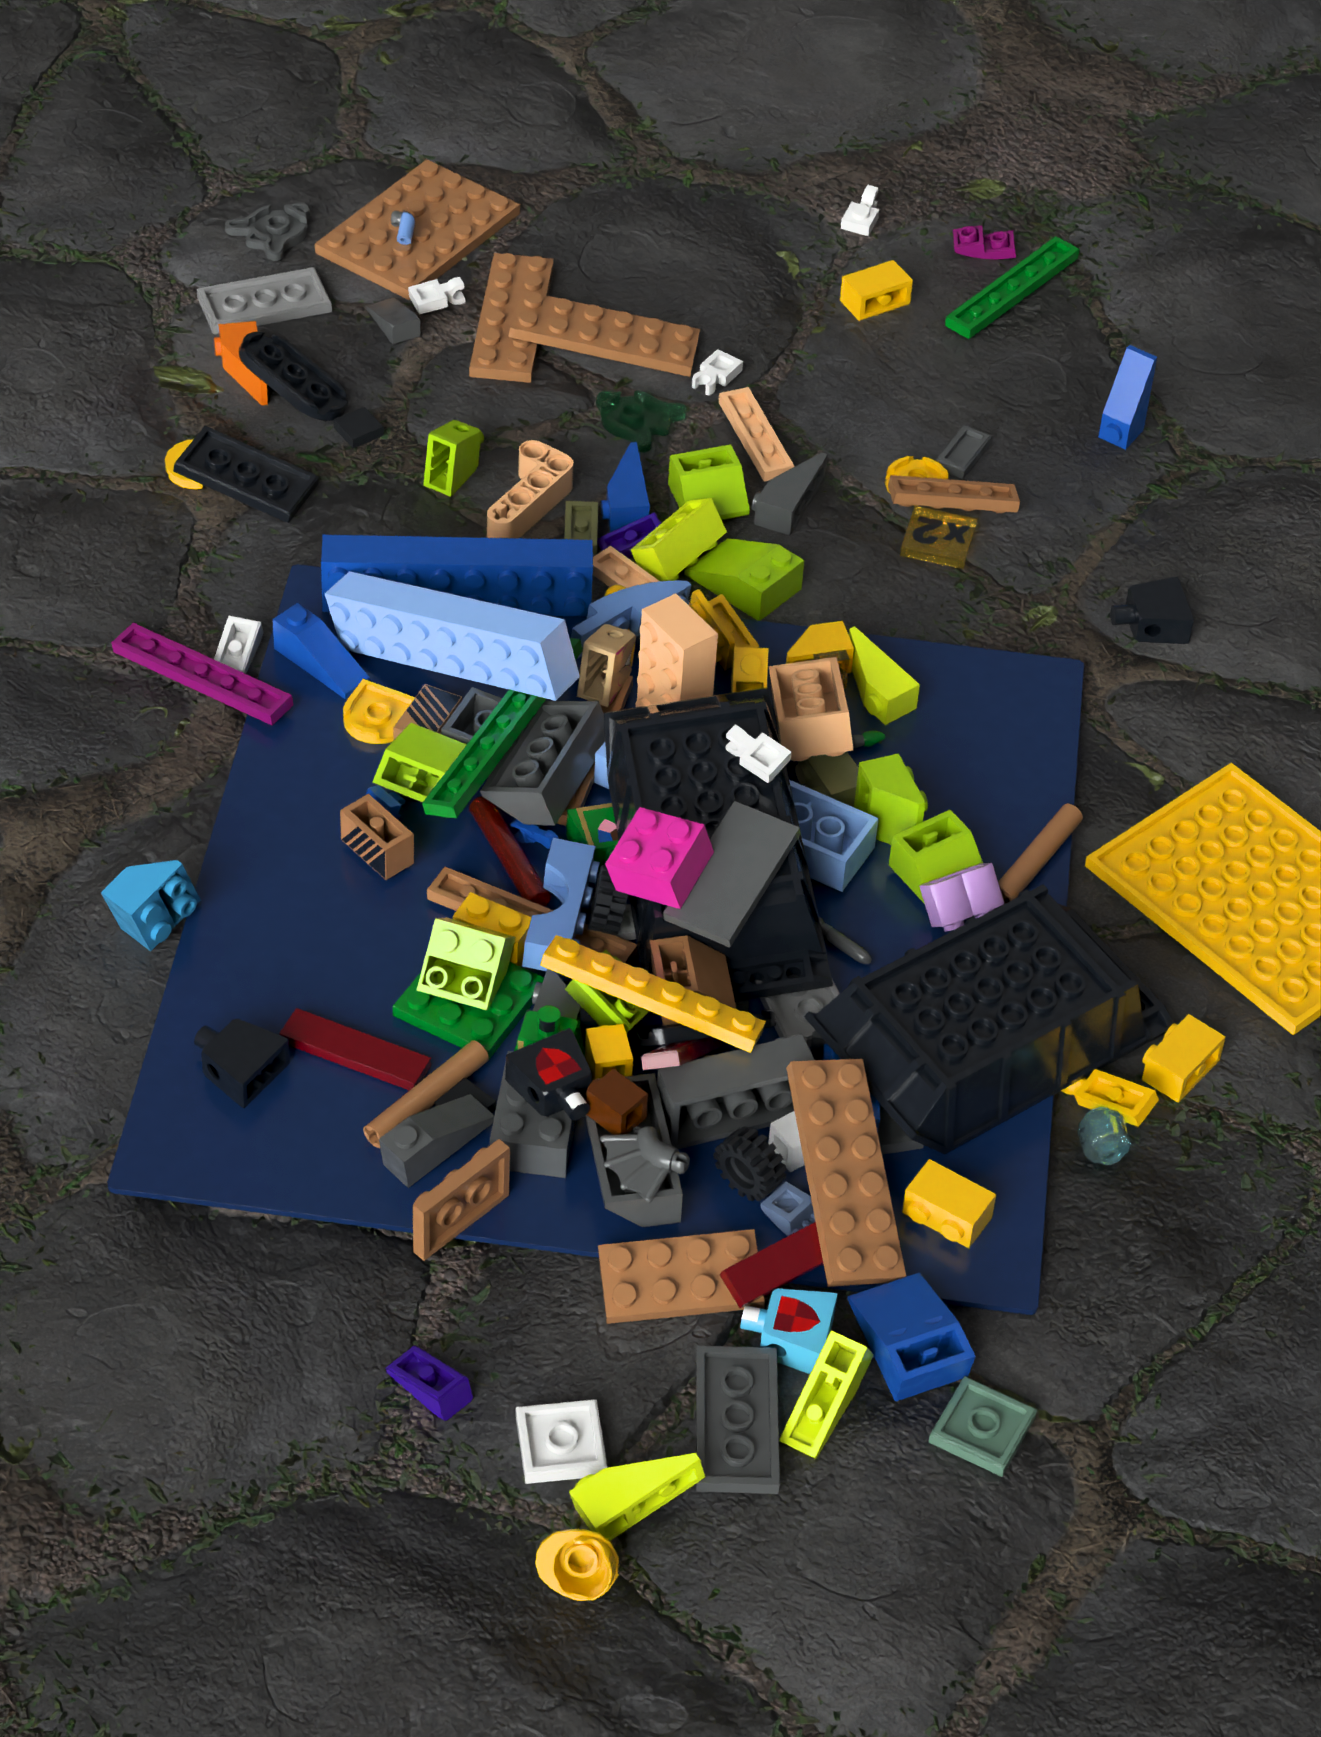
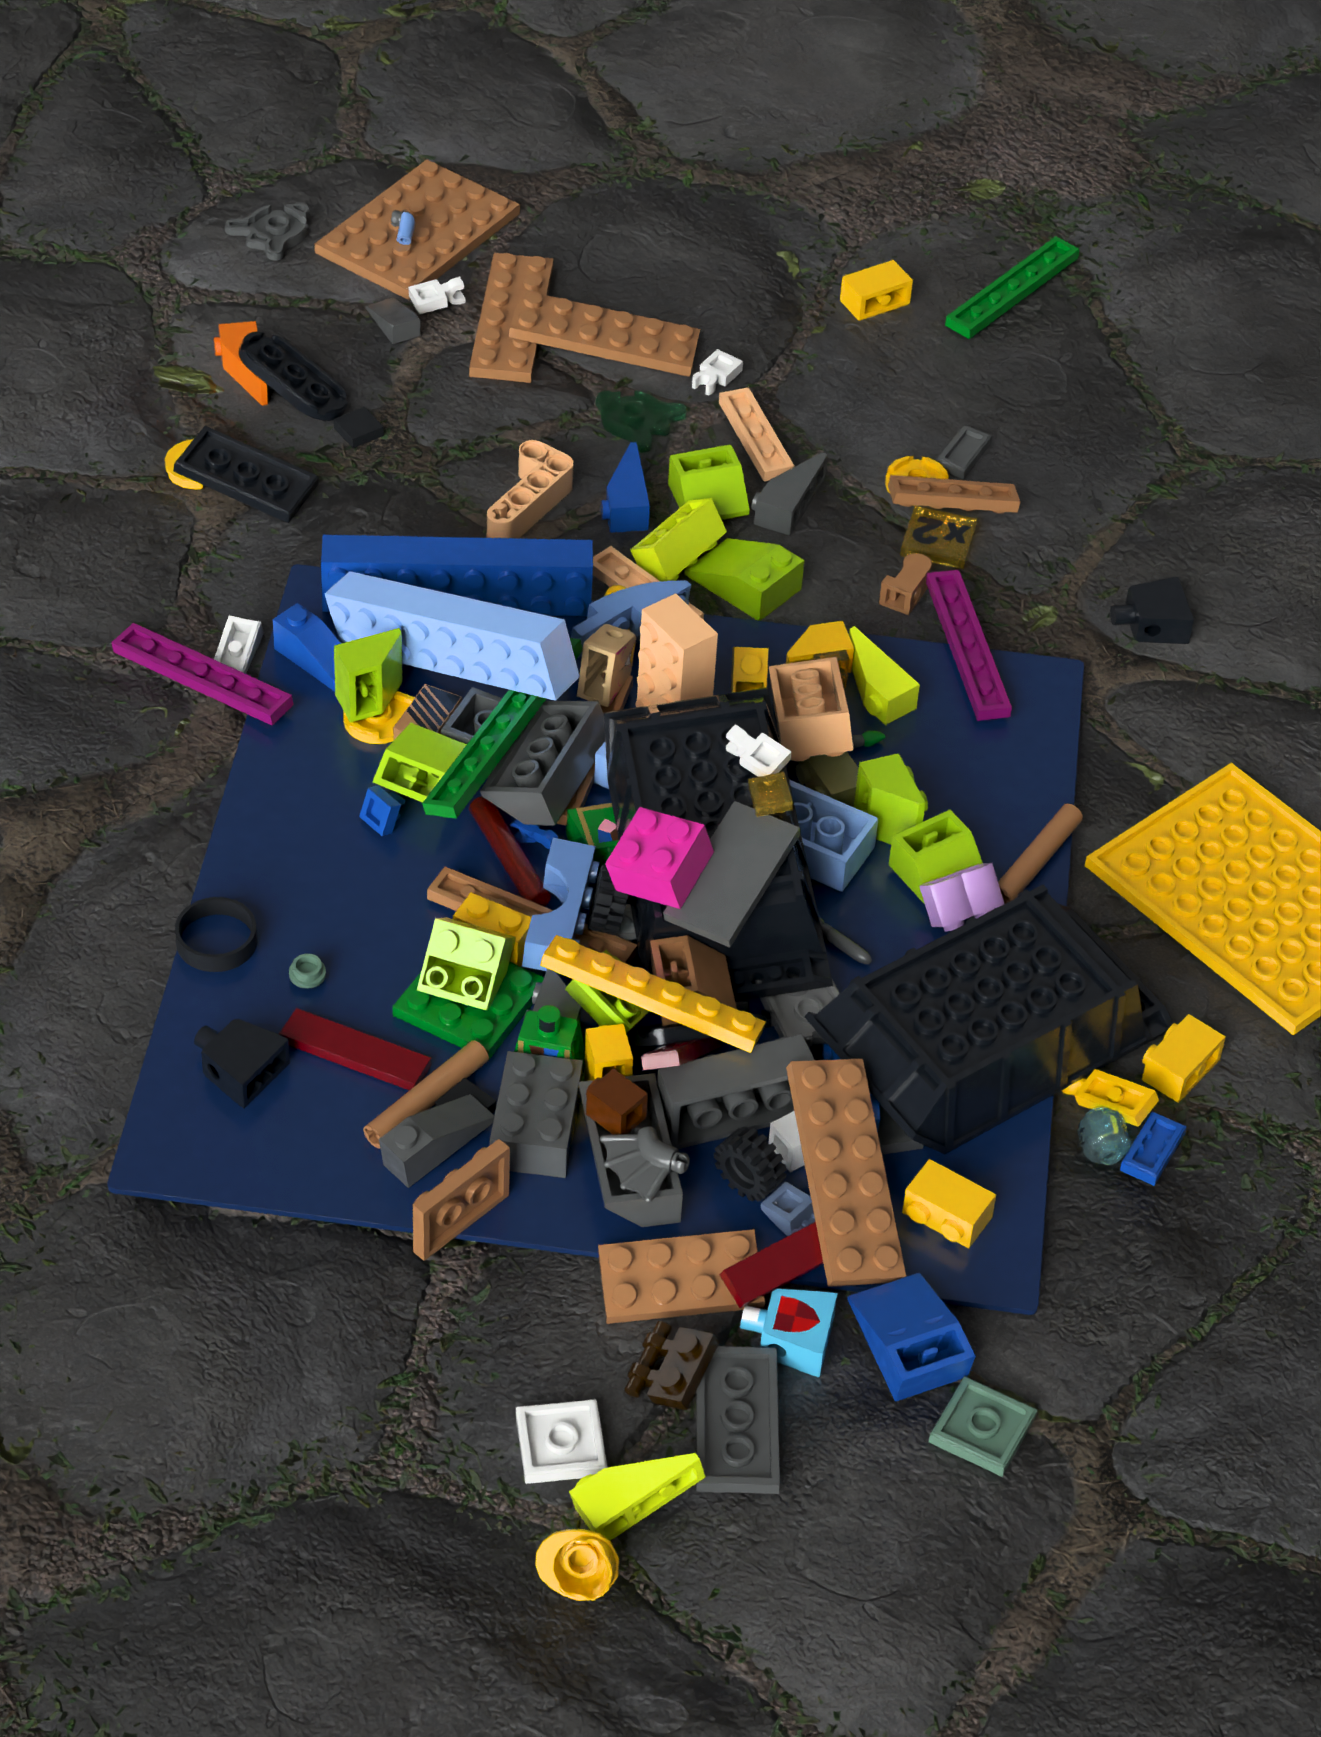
(151, 900): dark azure slope -> none
(216, 962): none -> black tyre
(265, 299): light grey tile -> none
(307, 971): none -> sand green plate
(368, 673): none -> lime slope
(377, 836): medium nougat brick -> none
(431, 1382): dark purple slope -> none
(451, 456): lime torso -> none
(551, 1075): black torso -> none
(581, 521): olive plate -> none
(629, 535): dark purple slope -> none
(681, 1369): none -> dark brown plate
(726, 623): yellow bracket -> none
(770, 794): none -> clear yellow tile
(826, 1394): neon yellow slope -> none
(863, 216): white plate -> none
(908, 586): none -> medium nougat leg
(968, 645): none -> magenta plate
(974, 243): magenta slope -> none
(1129, 398): slope -> none
(1153, 1148): none -> blue plate

